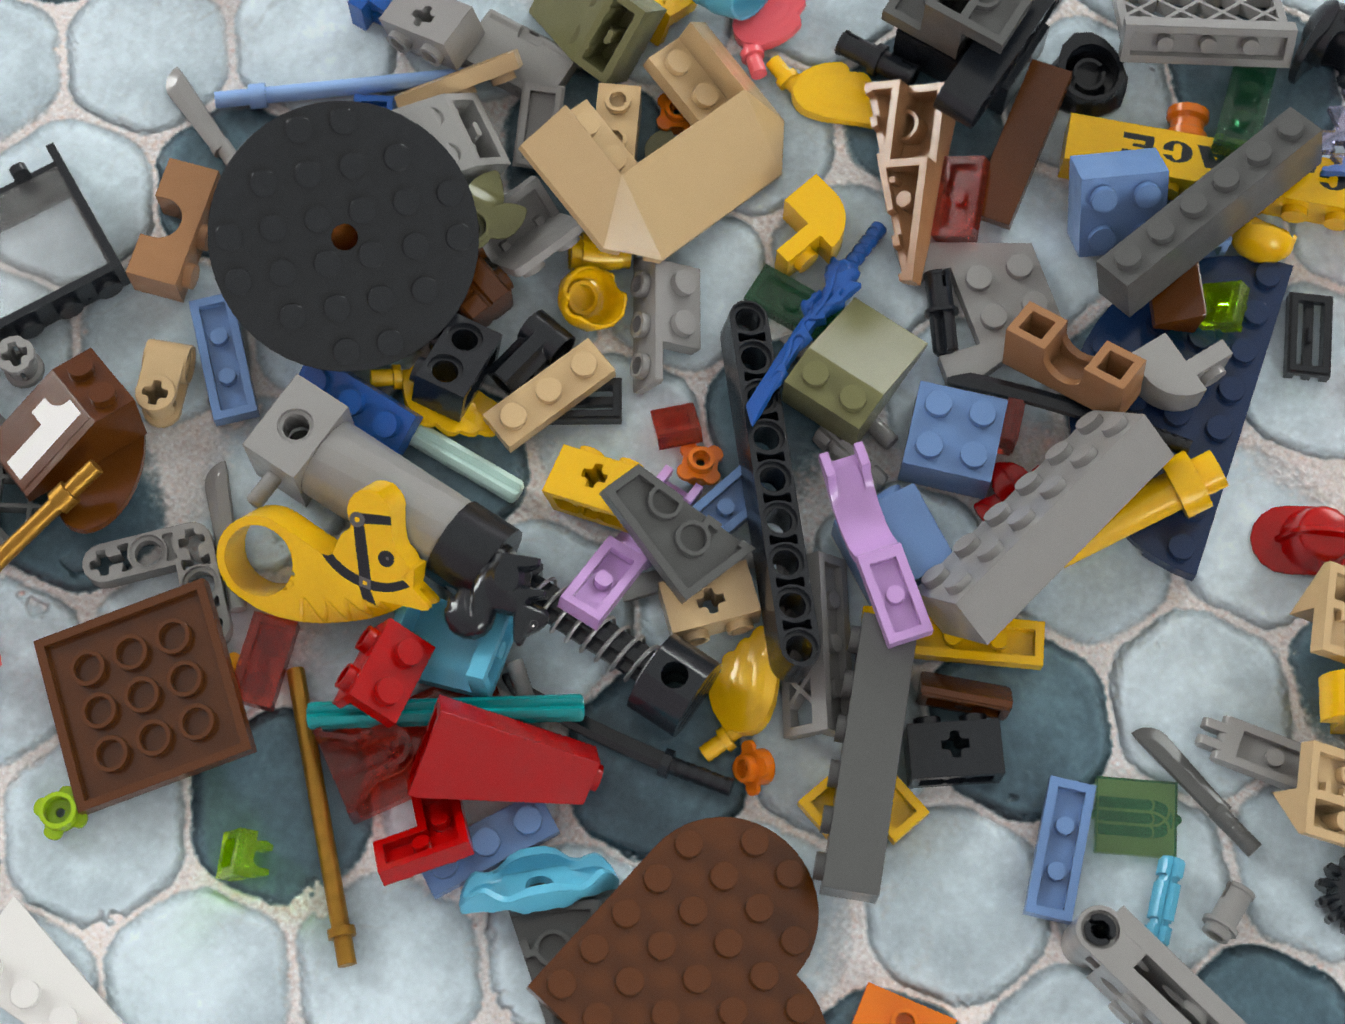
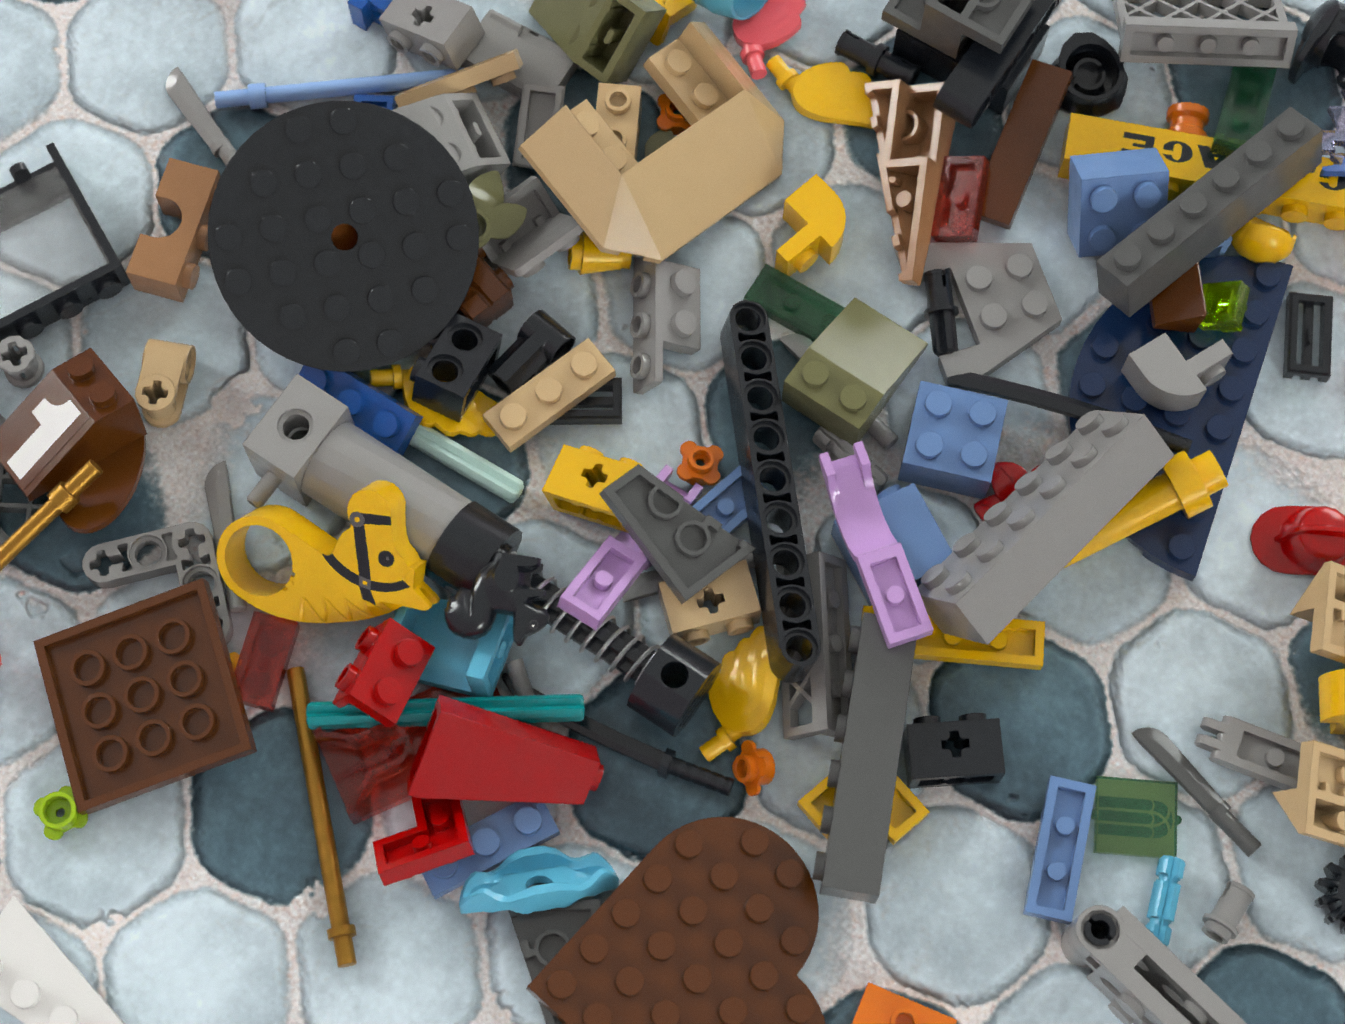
(223, 361): medium blue plate -> none
(237, 855): clear neon green tile -> none
(591, 298): yellow hair -> none
(676, 426): clear red tile -> none
(840, 286): blue sword -> none
(964, 695): reddish brown slope -> none
(1011, 426): clear red tile -> none
(1042, 350): medium nougat arch -> none

